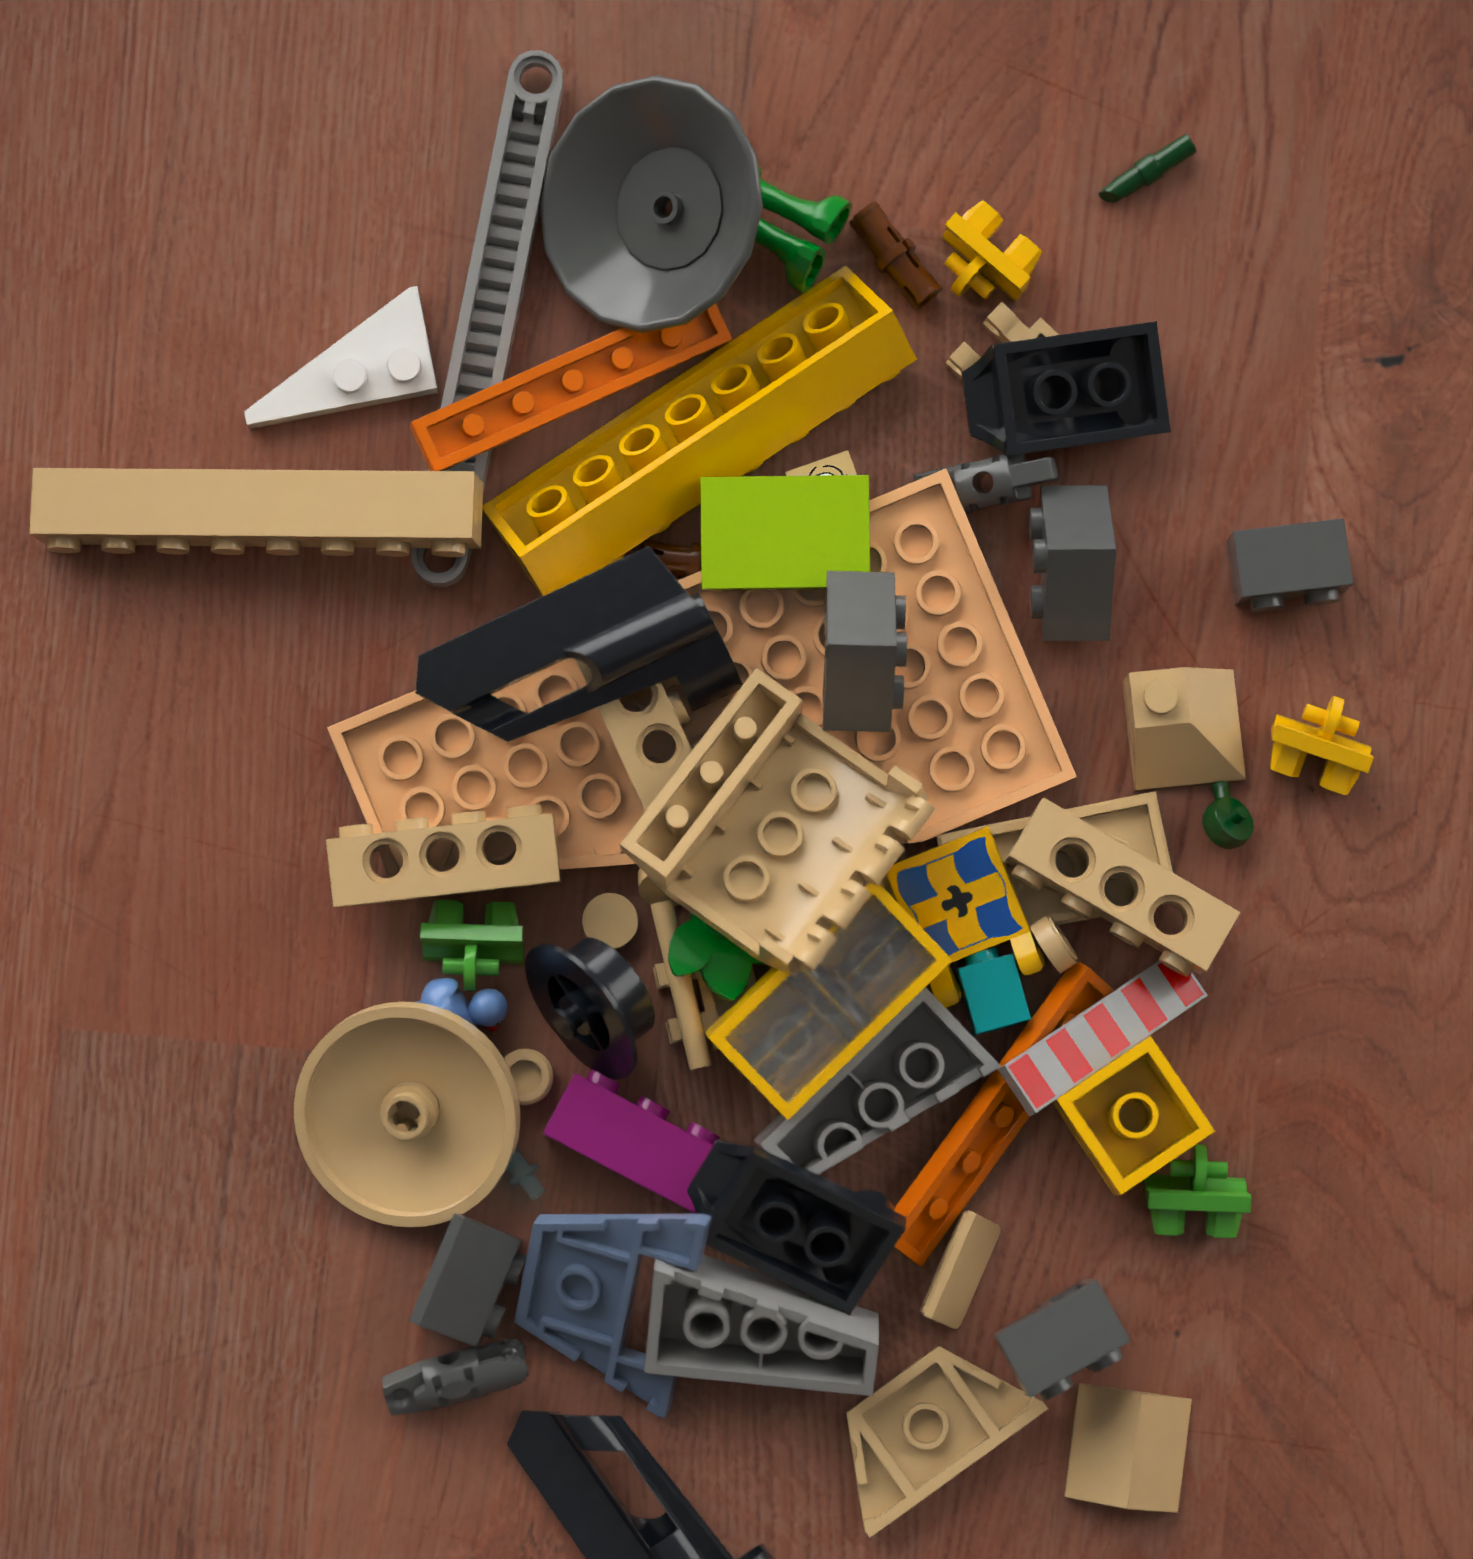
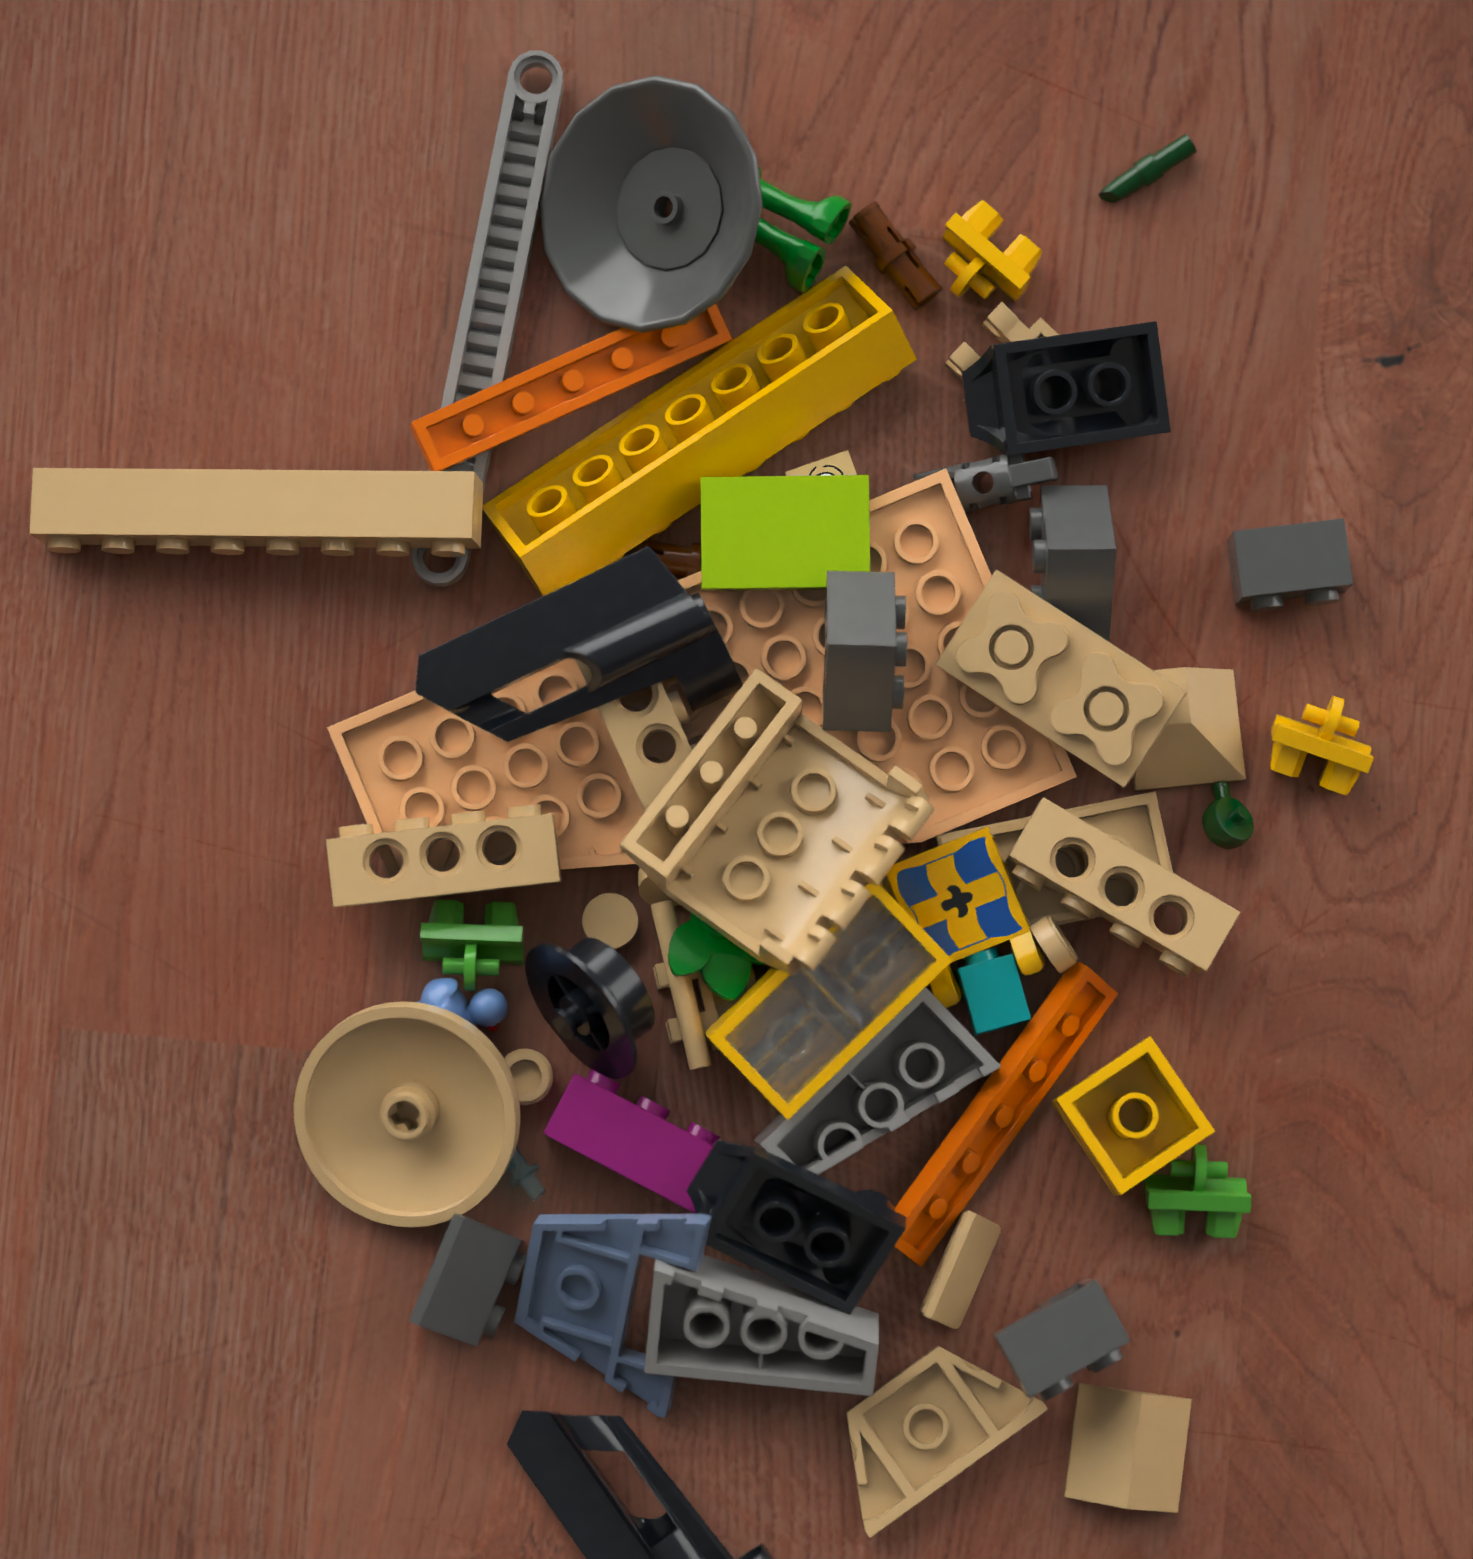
(369, 366): white wing -> none
(455, 1377): dark grey hinge -> none
(1061, 678): none -> tan piece
(1099, 1035): tile -> none

